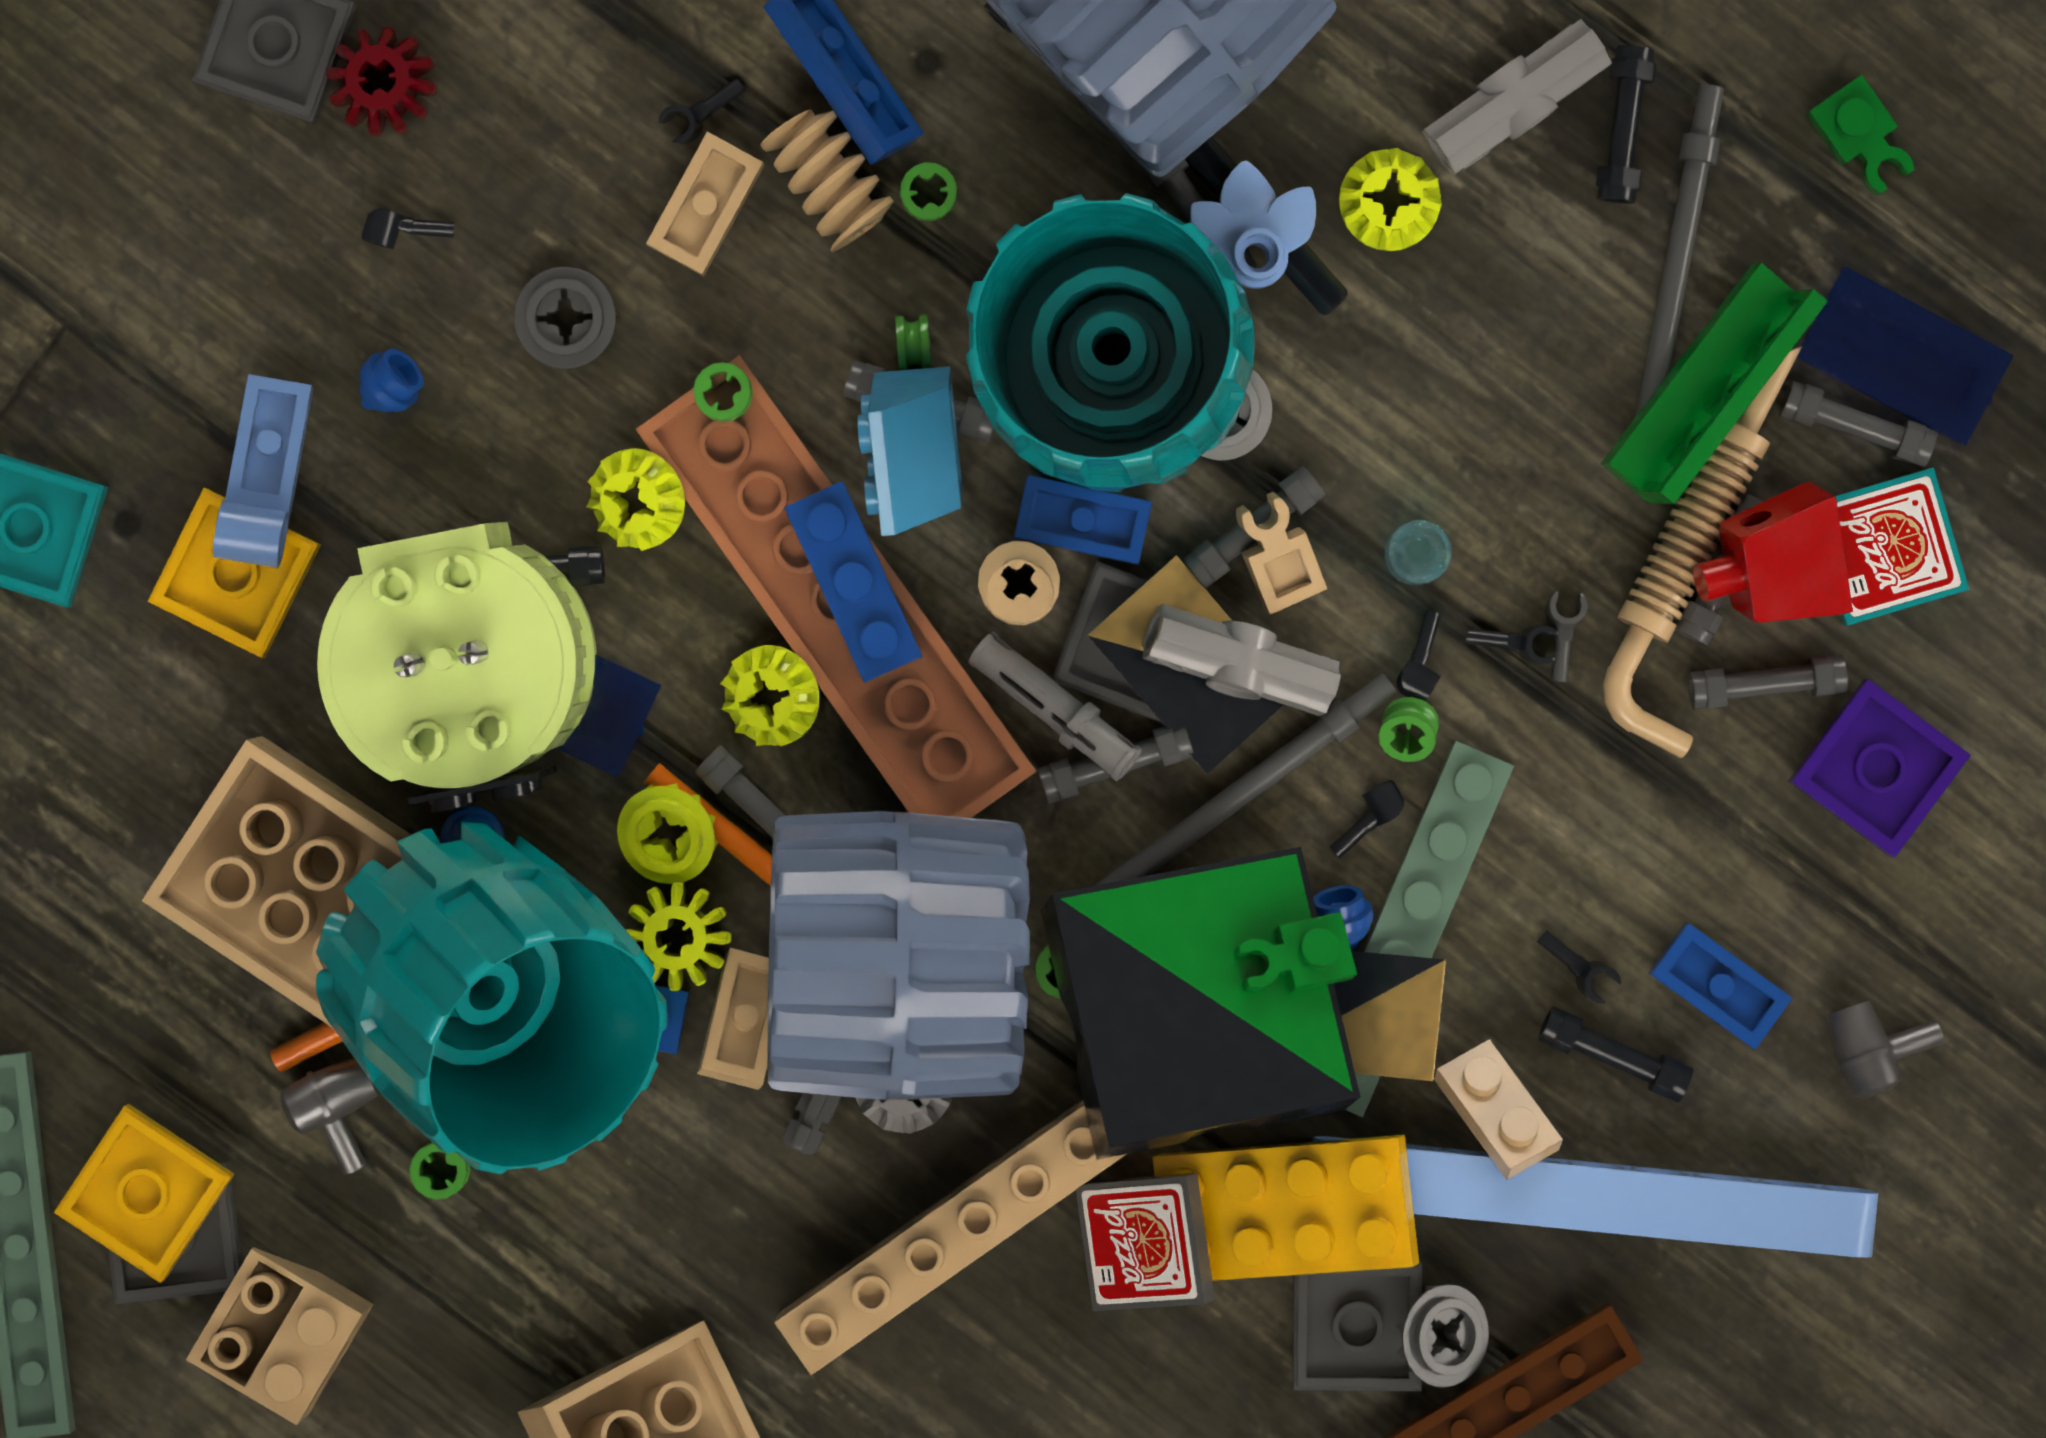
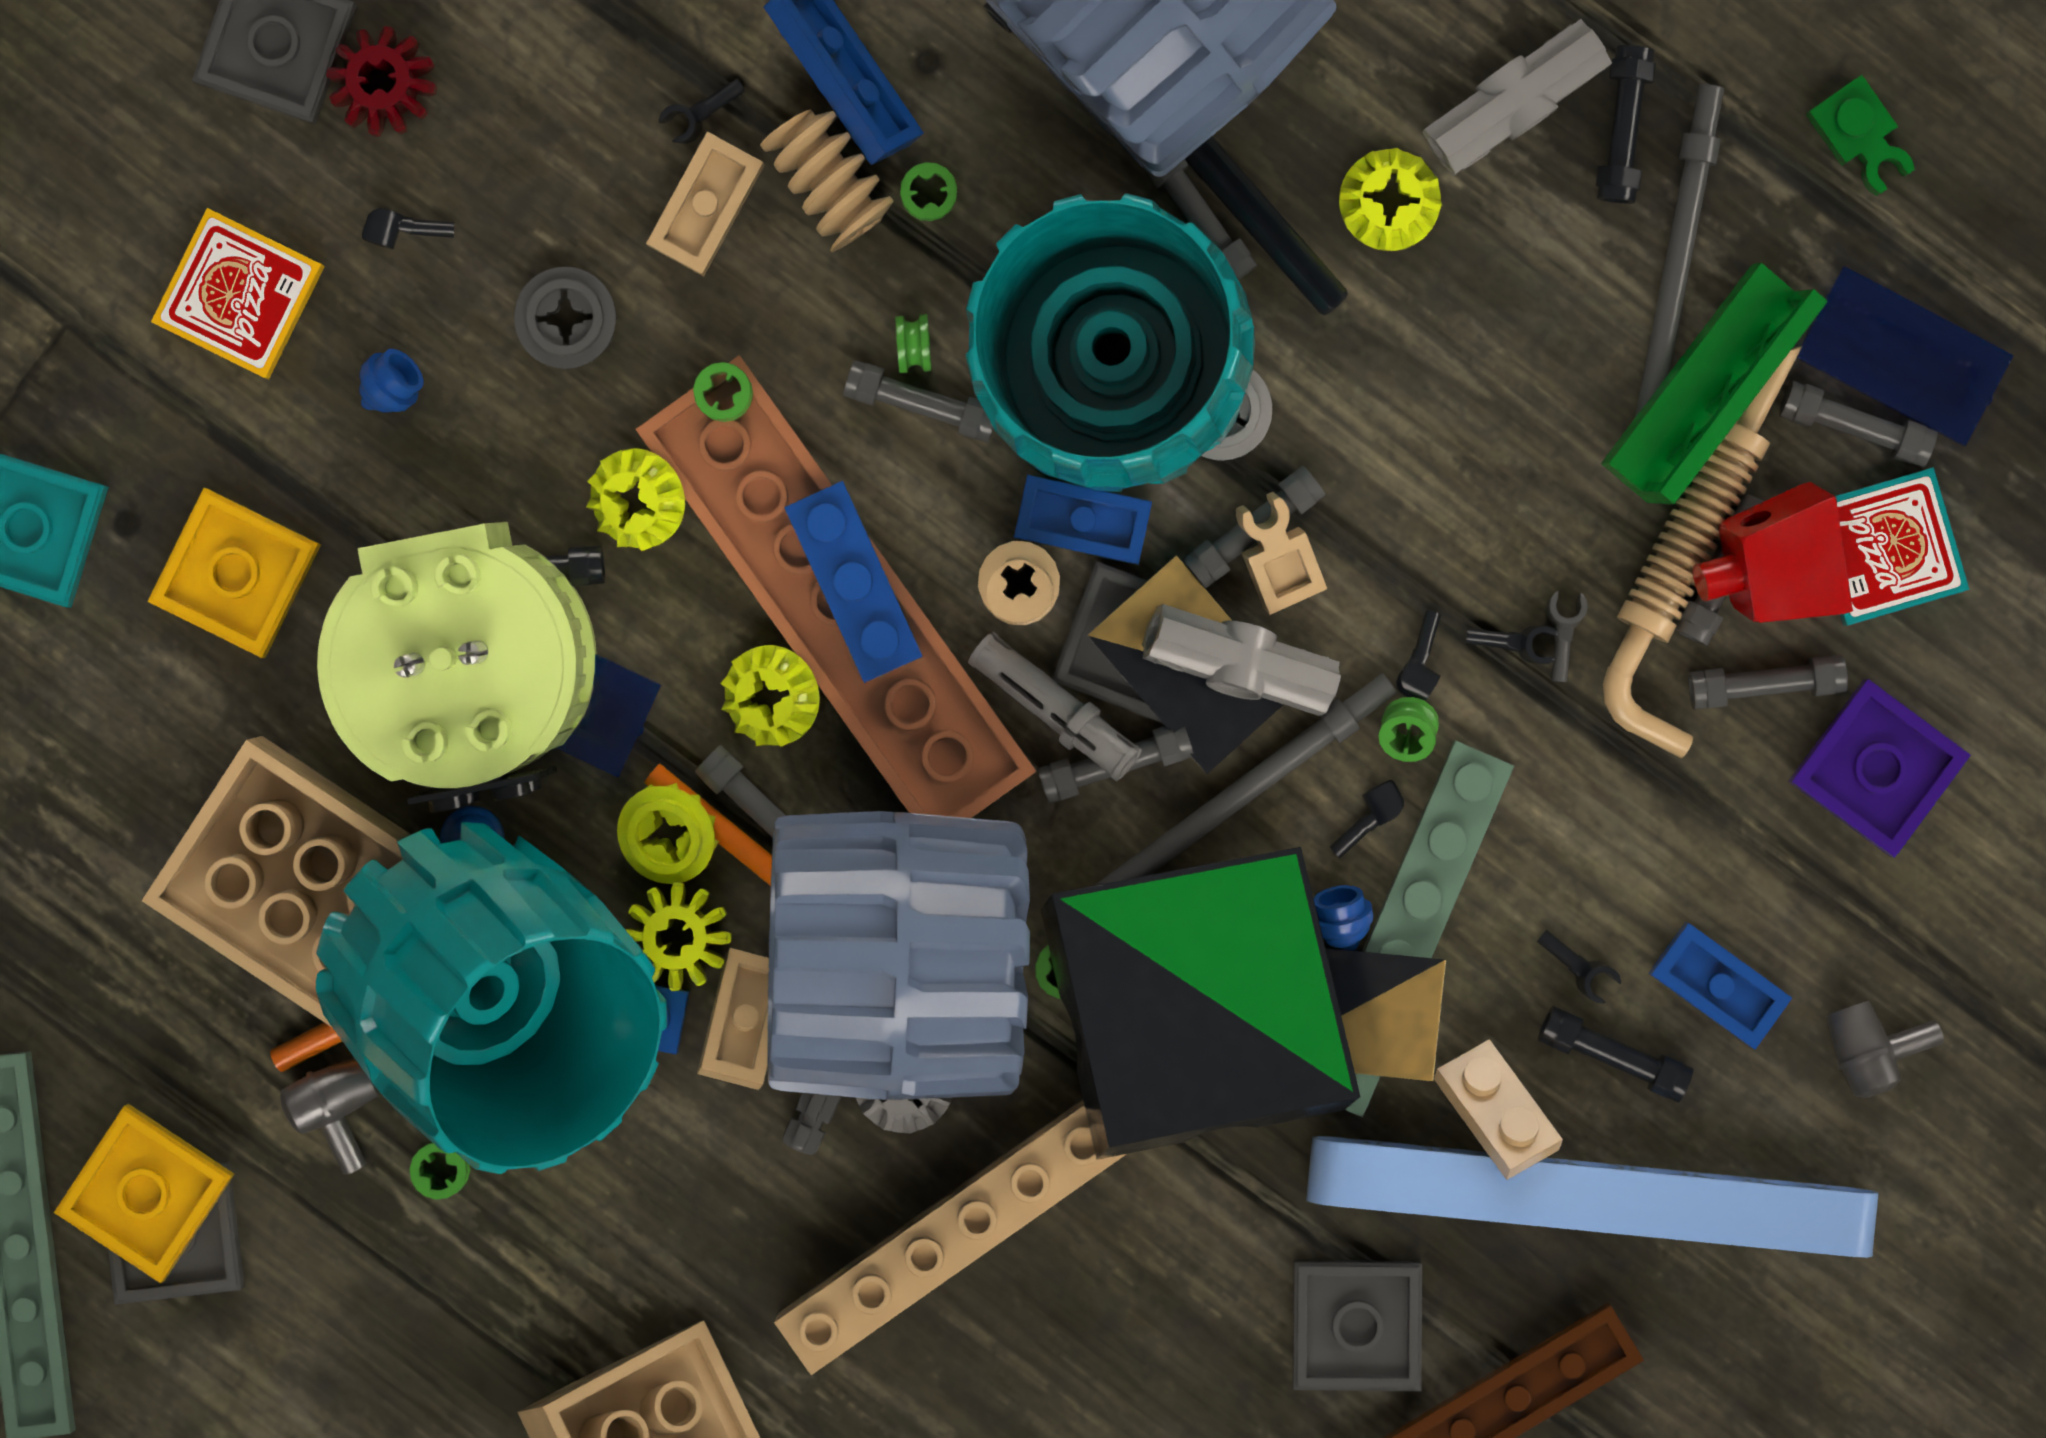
(237, 293): none -> tile
(263, 472): medium blue plate -> none
(279, 1333): tan slope -> none
(913, 447): dark azure slope -> none
(1145, 1242): tile -> none
(1255, 217): light blue plate -> none
(1303, 1206): yellow plate -> none
(1307, 952): green plate -> none
(1407, 552): clear light blue wheel -> none
(1465, 1330): gear -> none

